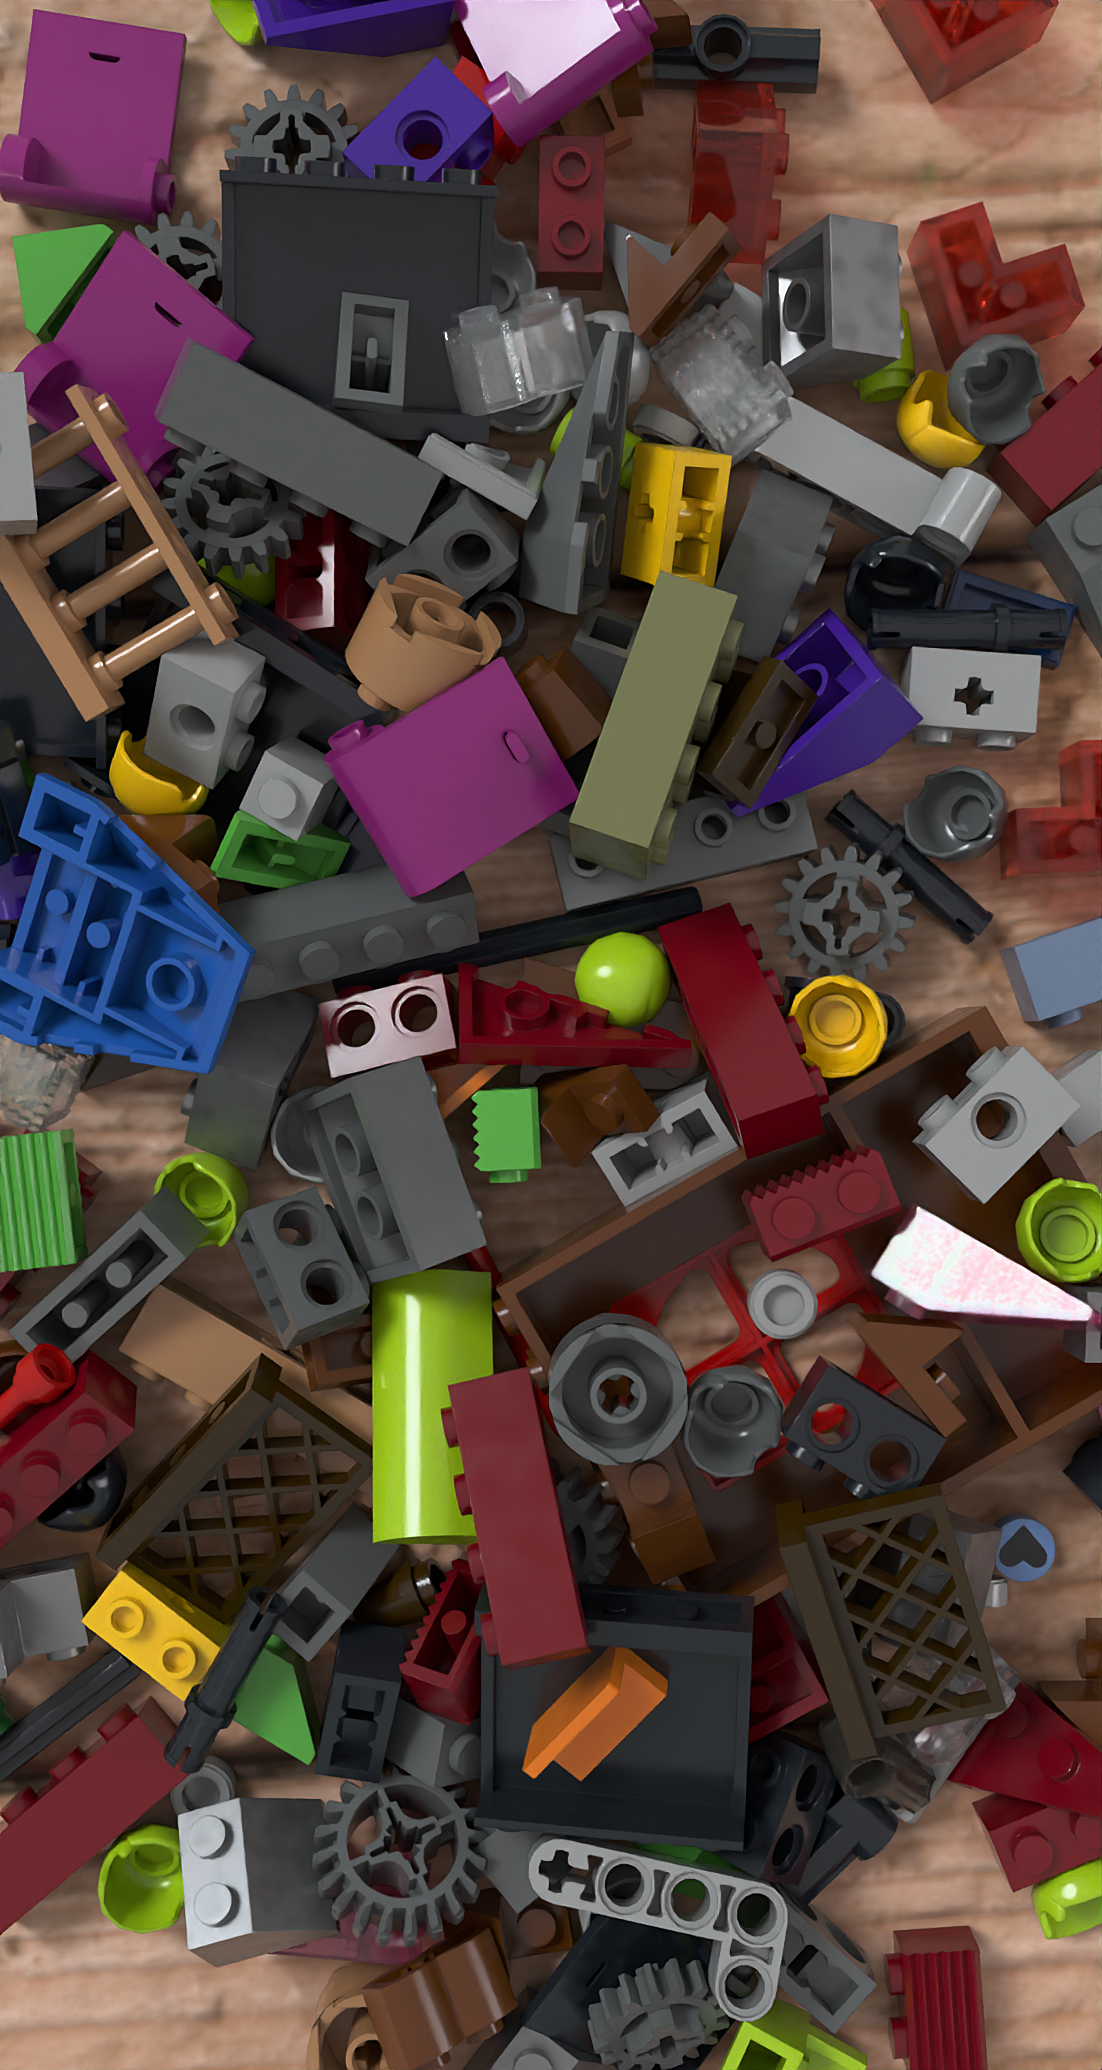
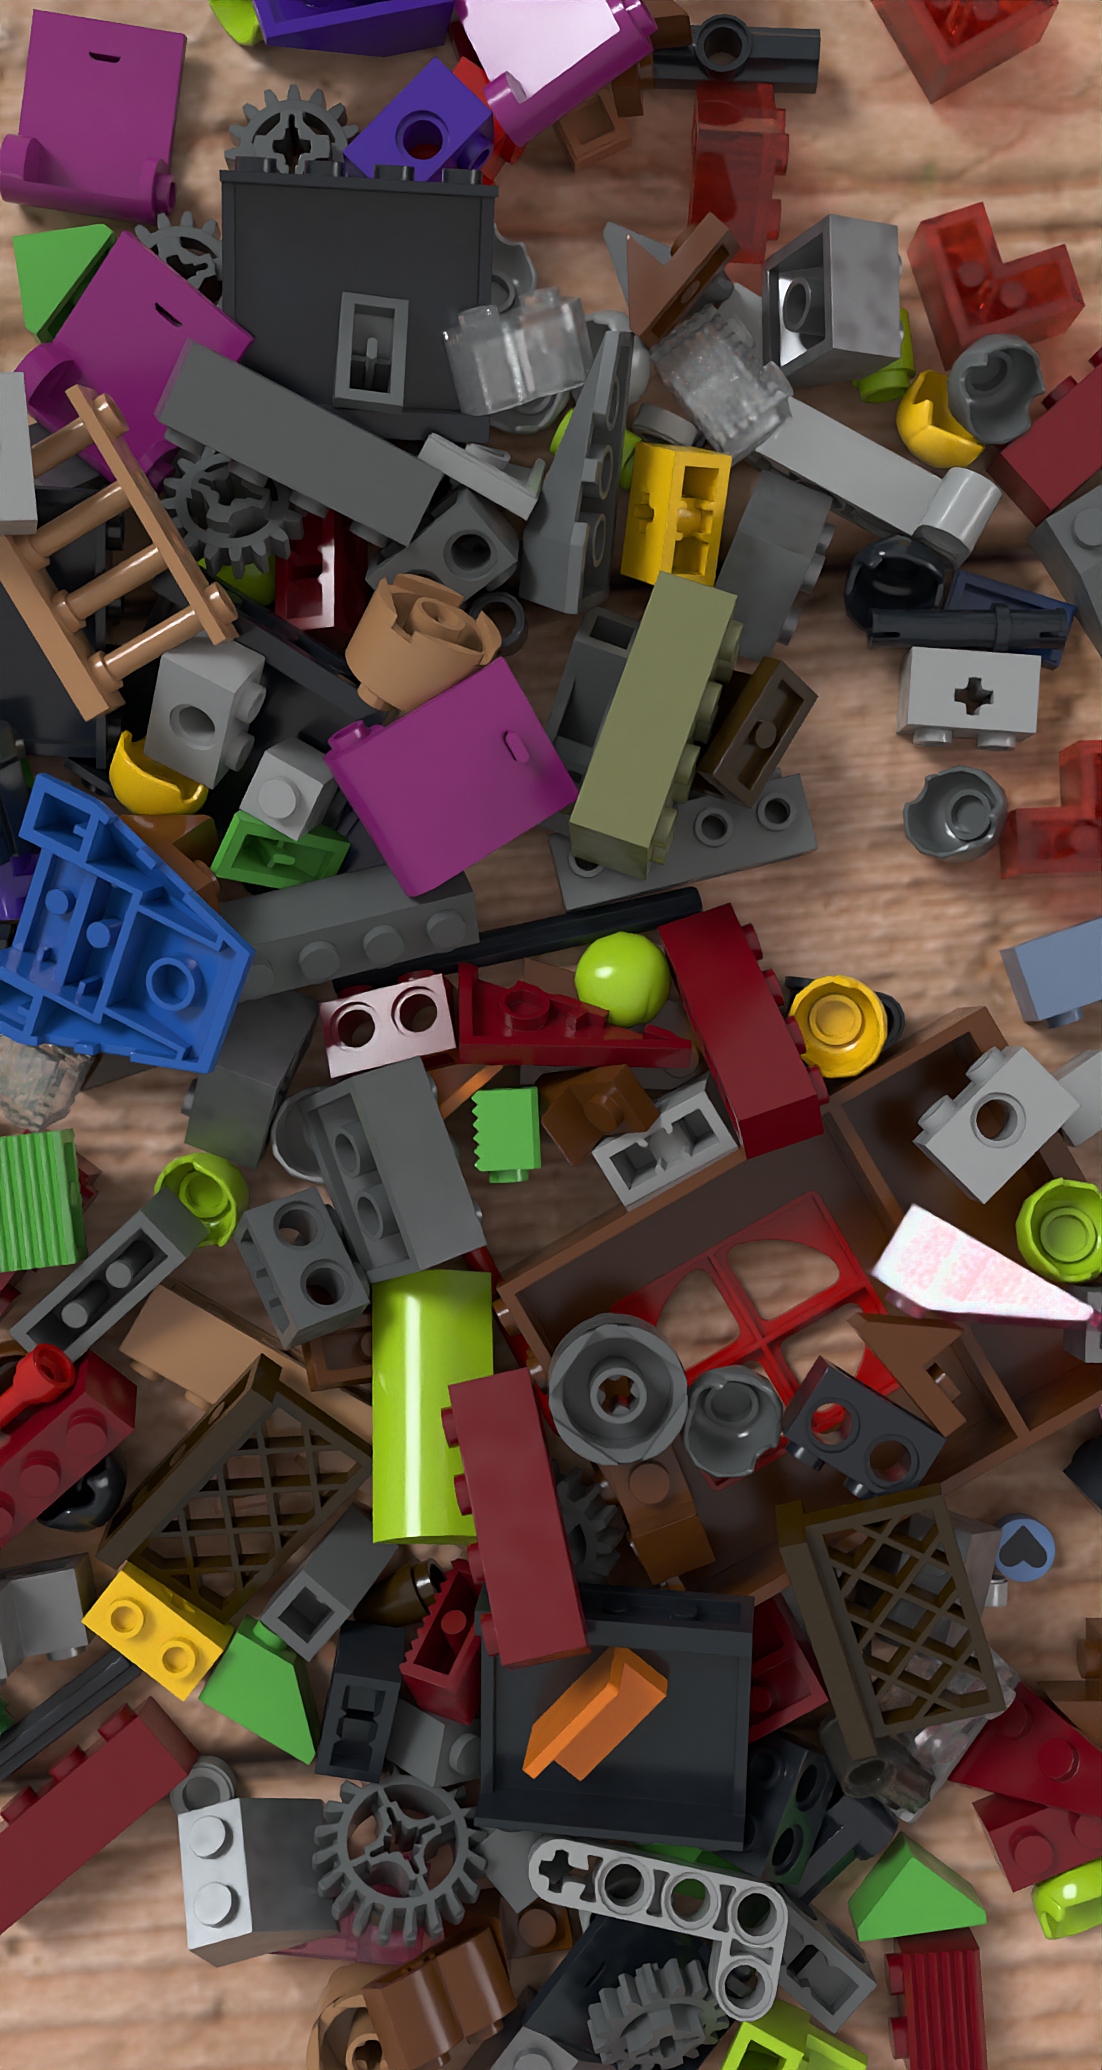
(143, 1879): lime hair -> none
(212, 1703): black pin -> none
(565, 700): reddish brown brick -> none
(571, 211): dark red brick -> none
(782, 1303): light grey tile -> none
(821, 1202): dark red brick -> none
(851, 722): dark purple slope -> none
(874, 915): dark grey gear -> none
(912, 1895): none -> bright green slope
(929, 883): black pin -> none

